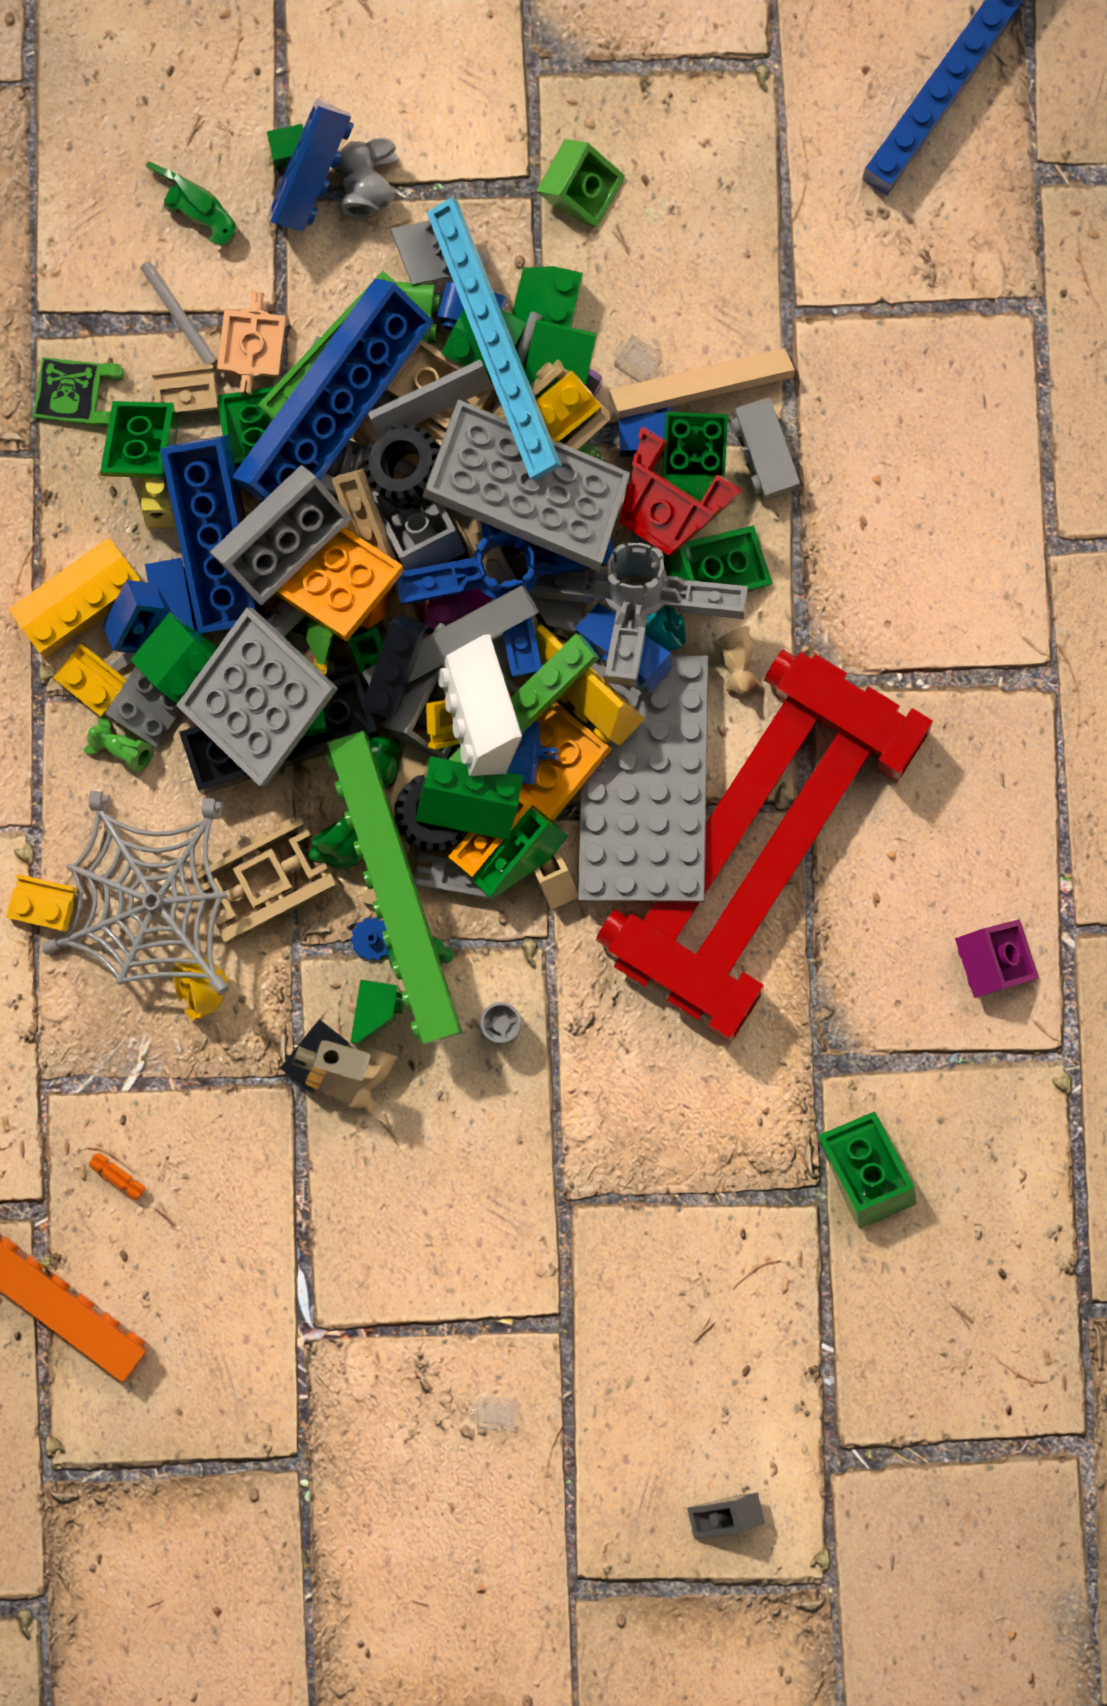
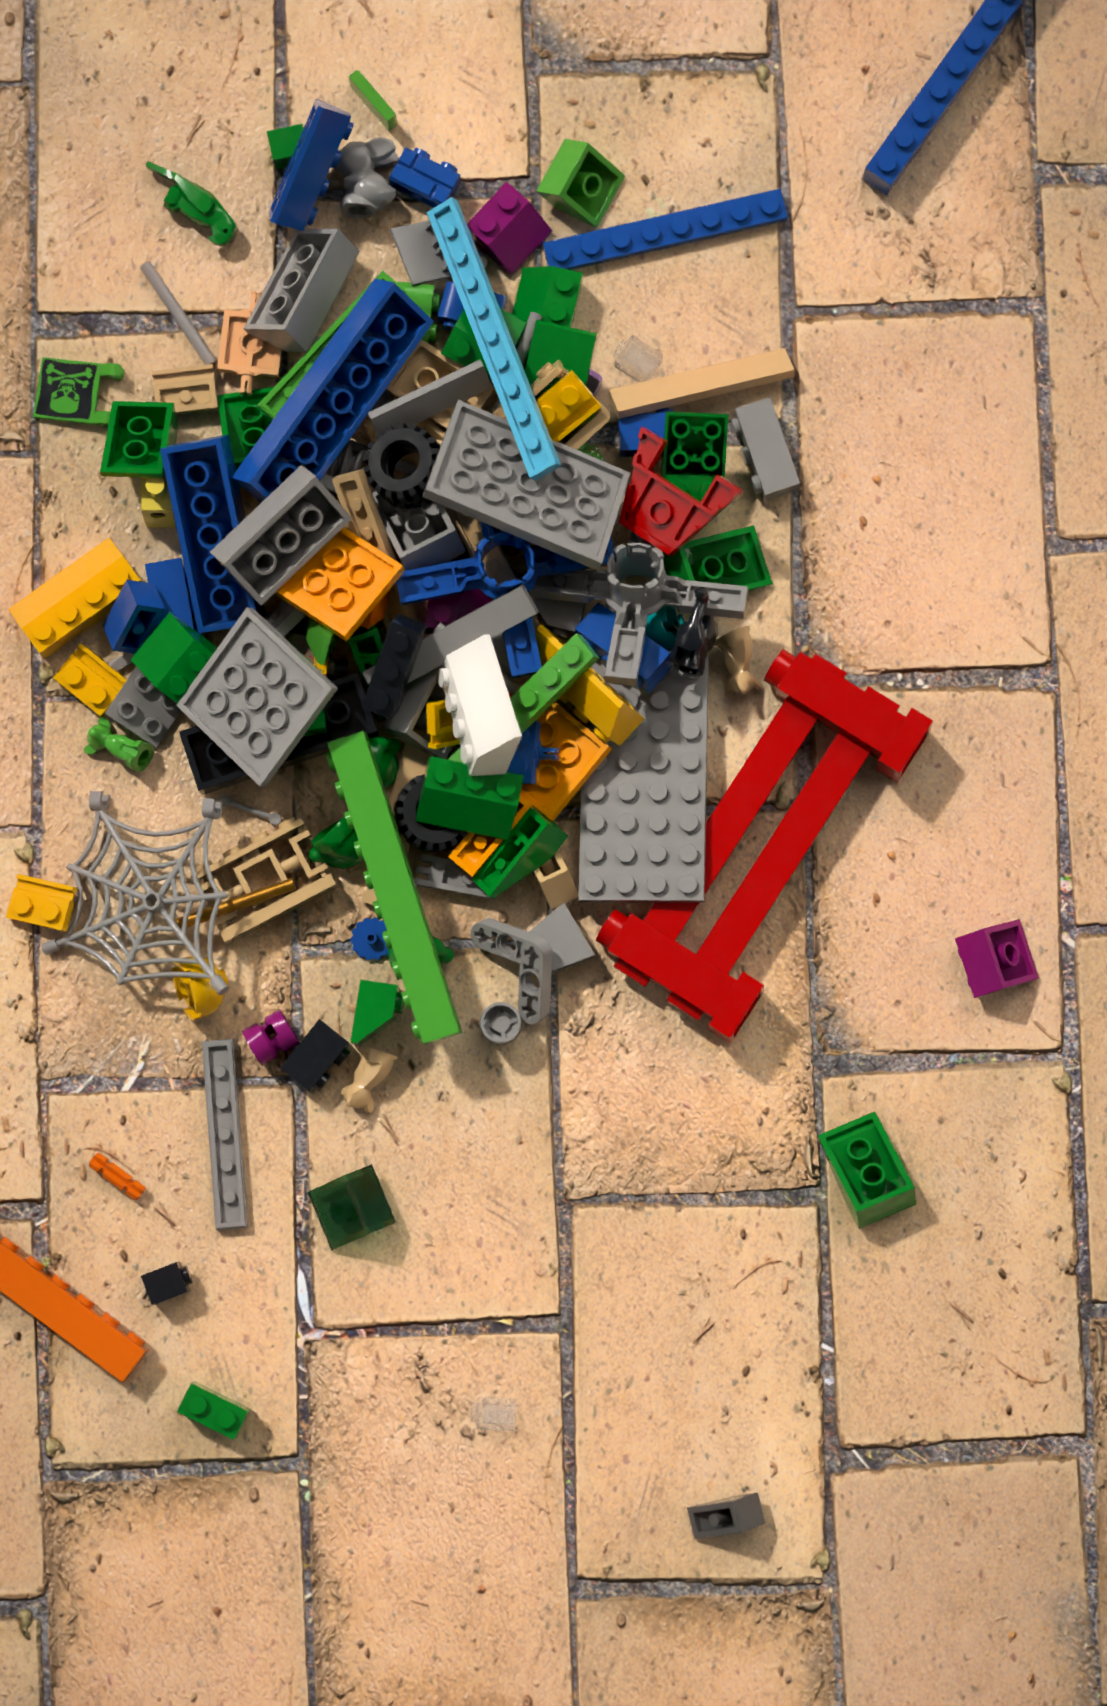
(167, 1282): none -> black brick
(213, 1410): none -> green brick
(224, 1134): none -> light grey tile
(241, 901): none -> pearl gold bar
(260, 1042): none -> magenta wheel
(274, 818): none -> light grey hinge
(302, 289): none -> light grey slope
(334, 1069): dark tan torso -> none
(351, 1207): none -> clear green slope
(373, 100): none -> bright green tile
(424, 178): none -> blue brick
(508, 228): none -> magenta slope
(524, 955): none -> light grey beam
(565, 939): none -> light grey torso
(666, 231): none -> blue plate
(695, 638): none -> black animal

